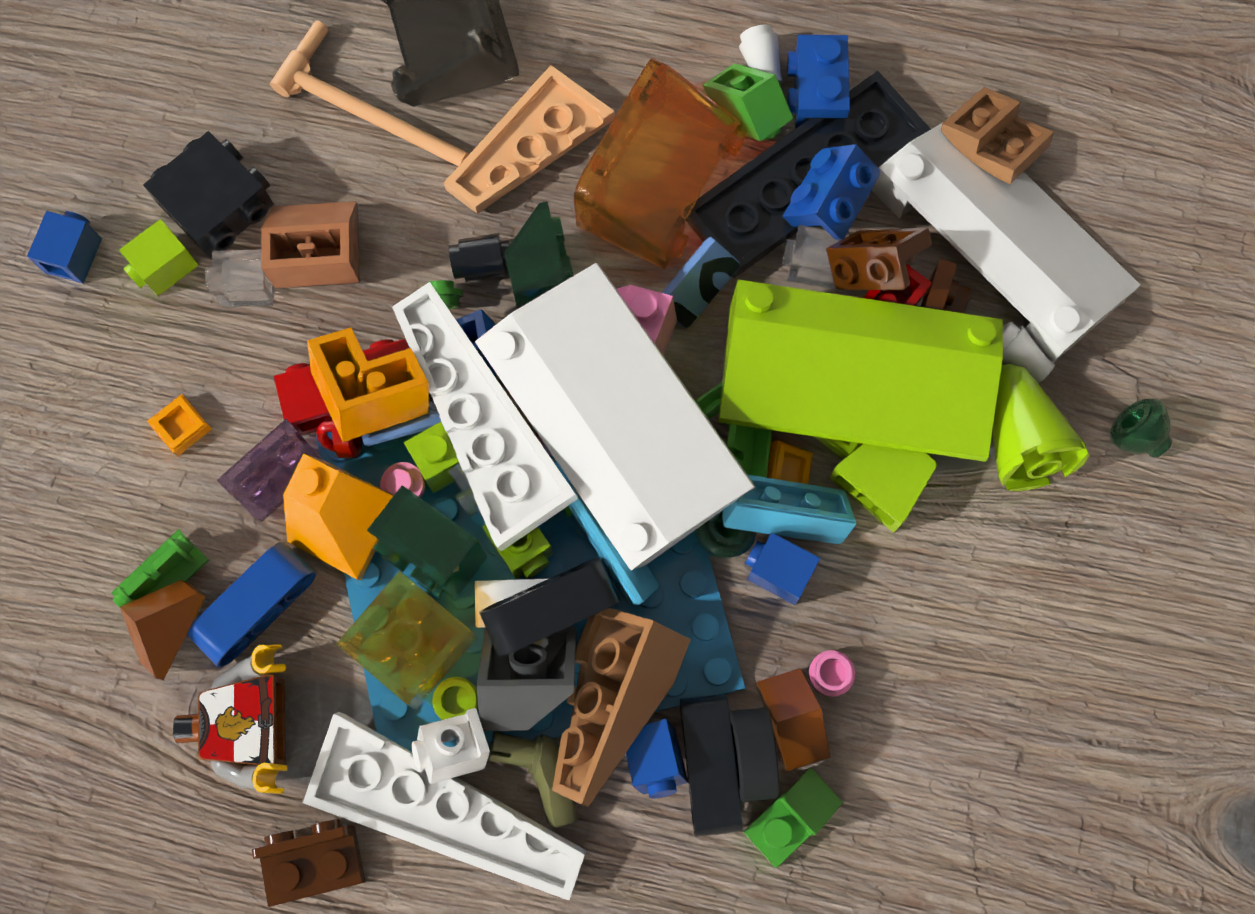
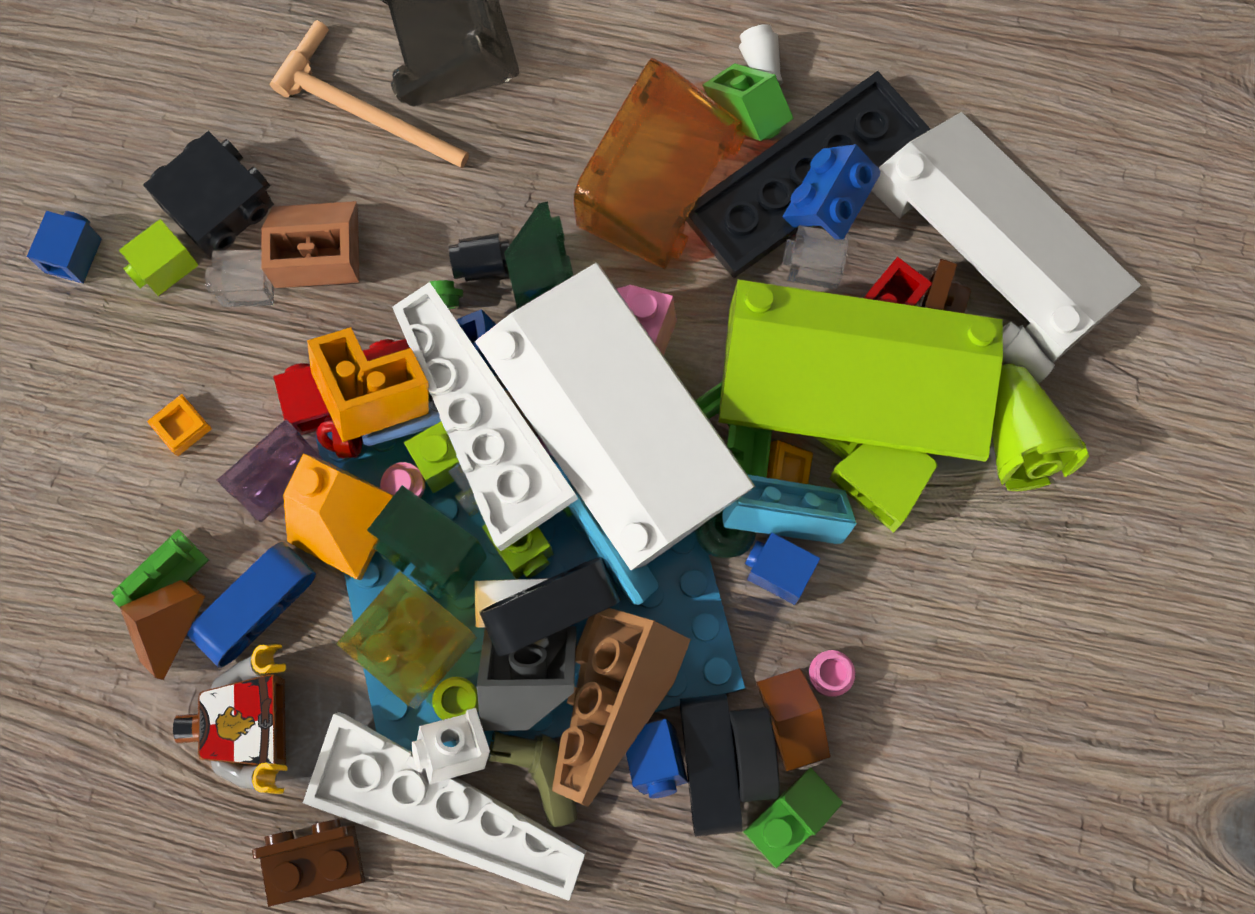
(532, 135): light nougat wing -> none
(701, 280): medium blue slope -> none
(820, 77): blue bracket -> none
(876, 258): reddish brown bracket -> none
(994, 135): medium nougat slope -> none
(1143, 428): clear green brick -> none

